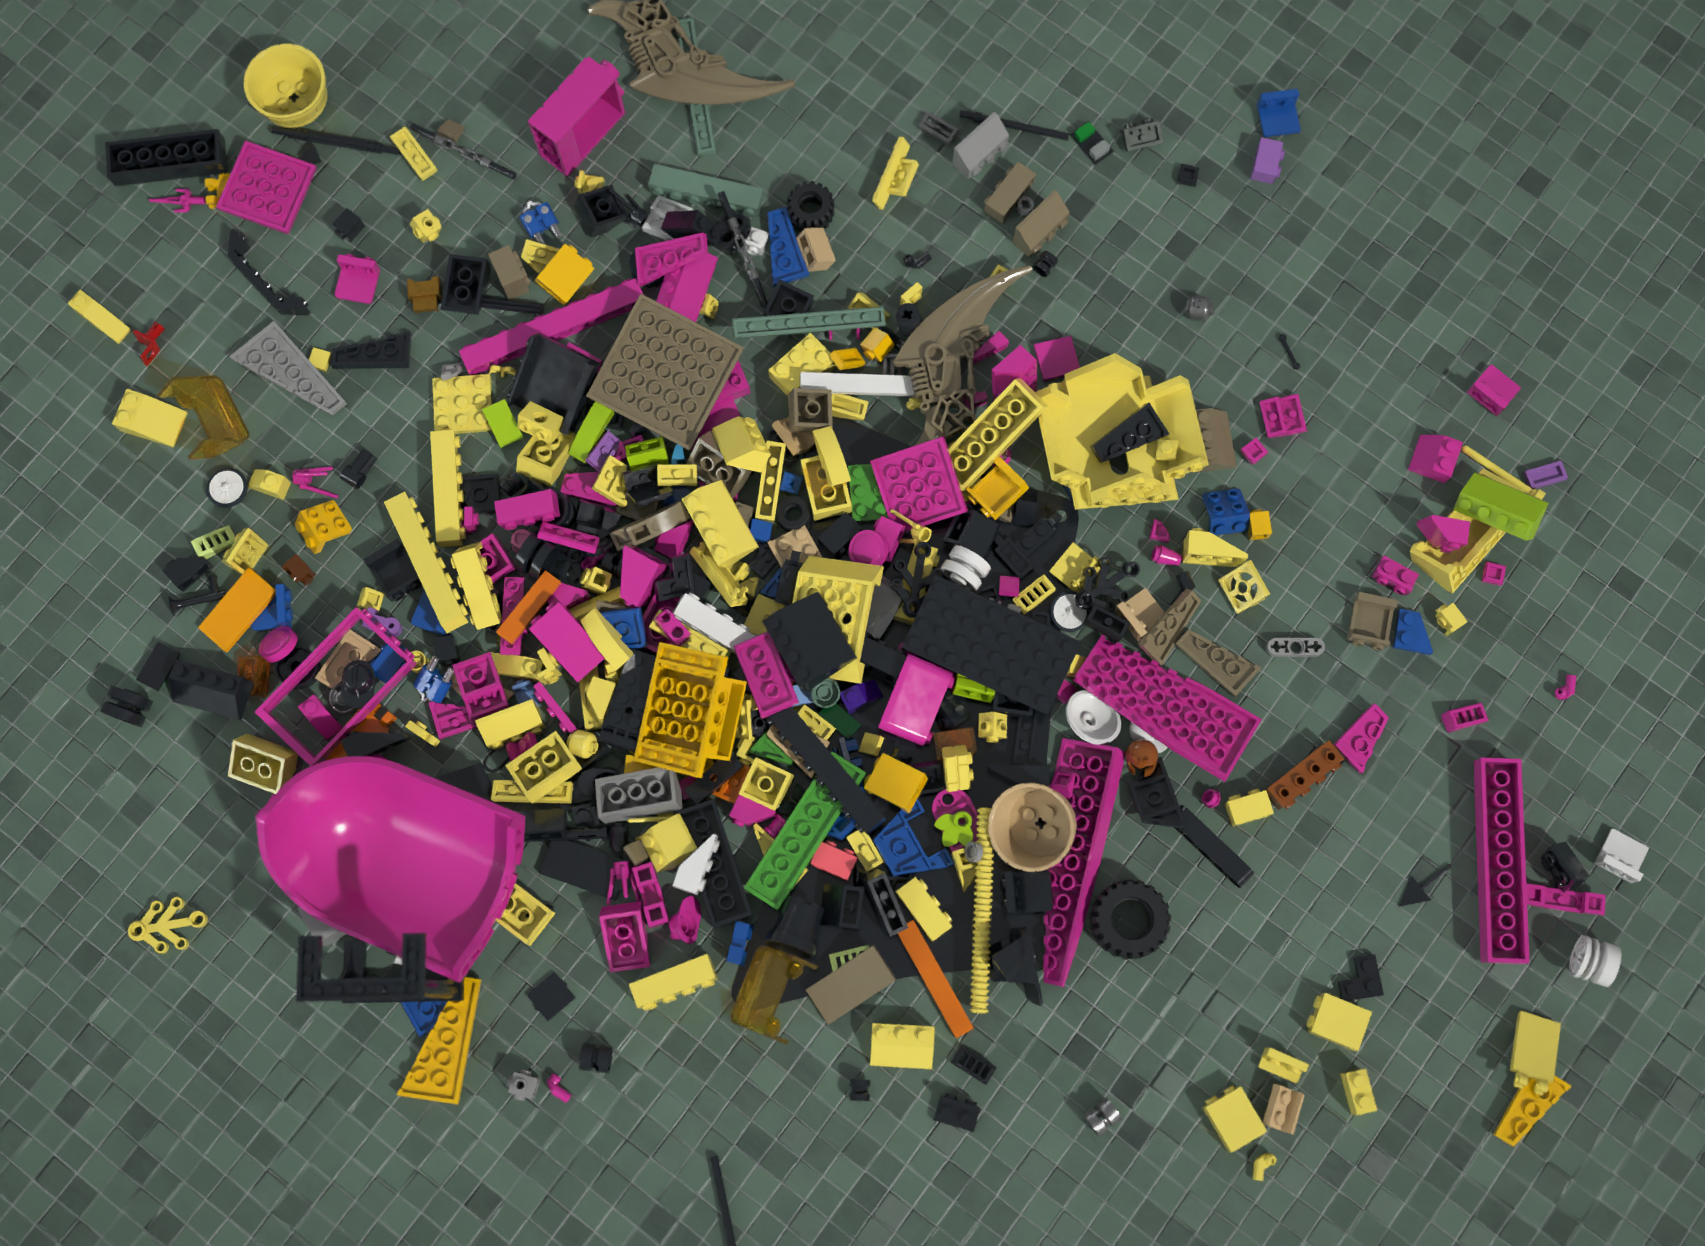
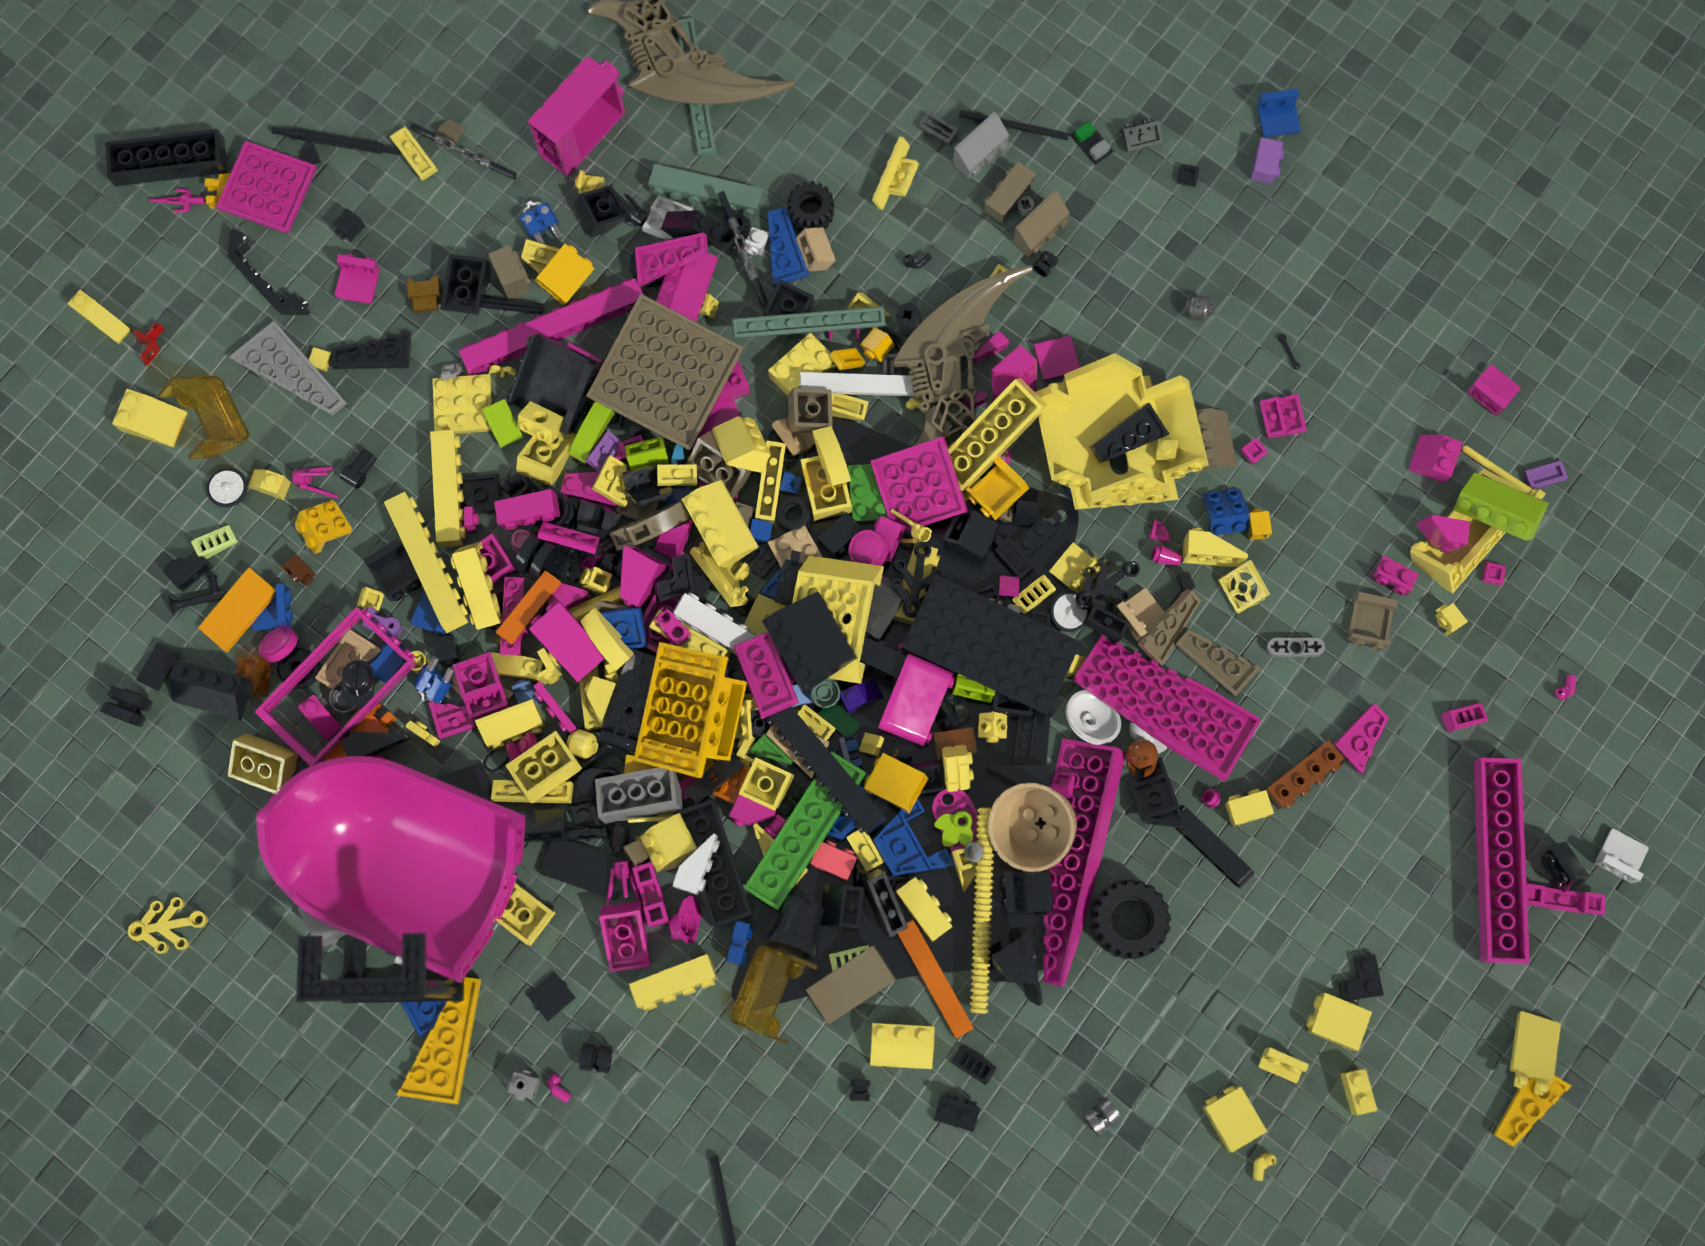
(245, 551): light yellow slope -> none
(279, 74): light yellow piece -> none
(426, 226): light yellow brick -> none
(752, 584): light yellow tile -> none
(912, 294): light yellow bracket -> none
(965, 568): white wheel -> none
(1065, 692): dark pink slope -> none
(1283, 1109): tan bracket -> none
(1411, 633): blue wing -> none
(1414, 892): black piece -> none
(1595, 961): white wheel -> none

